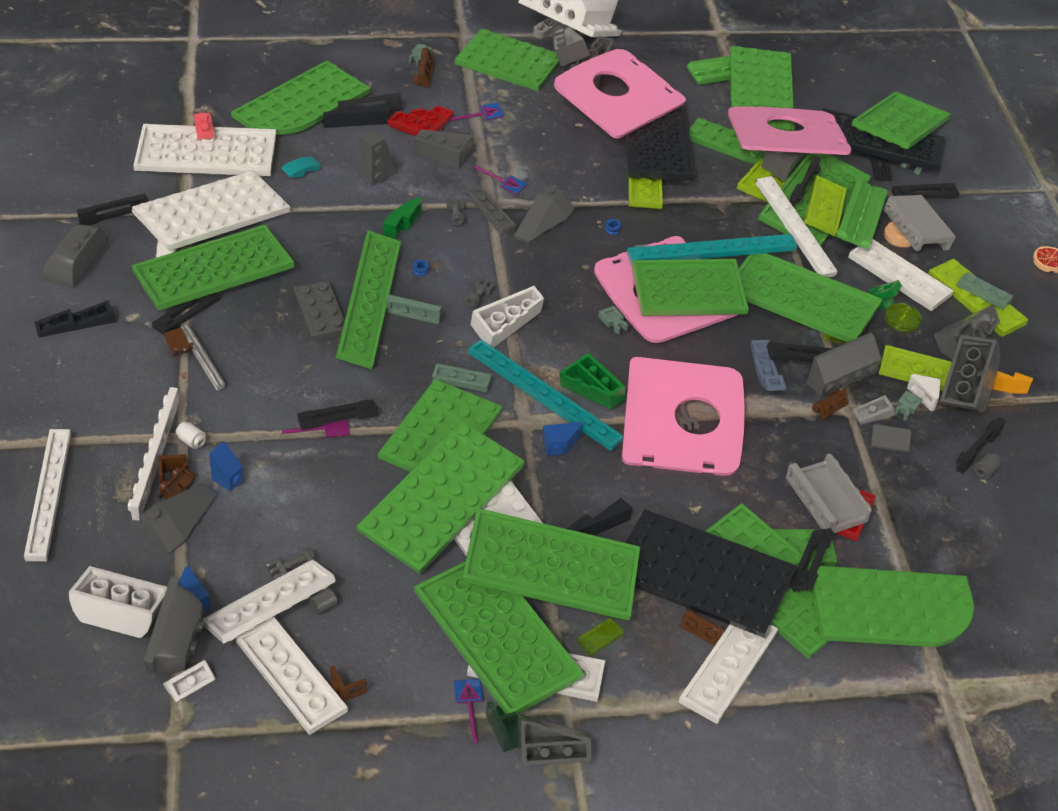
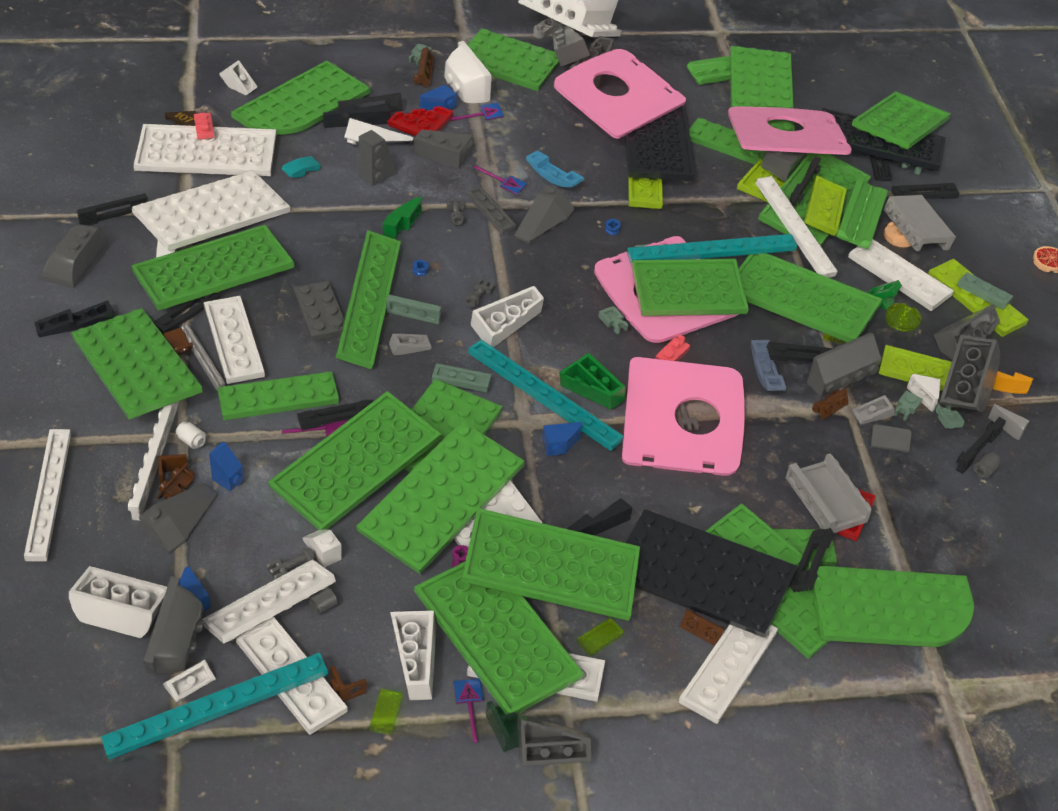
(136, 363): none -> bright green plate
(183, 118): none -> dark brown tile
(213, 706): none -> teal plate
(234, 340): none -> white plate
(238, 78): none -> white slope
(277, 395): none -> bright green plate
(324, 546): none -> white slope
(354, 461): none -> bright green plate
(356, 128): none -> white wedge
(386, 711): none -> clear neon green tile
(409, 343): none -> light grey slope
(416, 645): none -> white wedge
(441, 96): none -> blue slope
(456, 553): none -> magenta bush
(467, 75): none -> white windscreen
(553, 174): none -> dark azure slope
(674, 349): none -> coral plate
(949, 418): none -> sand green plate
(1014, 425): none -> light grey slope

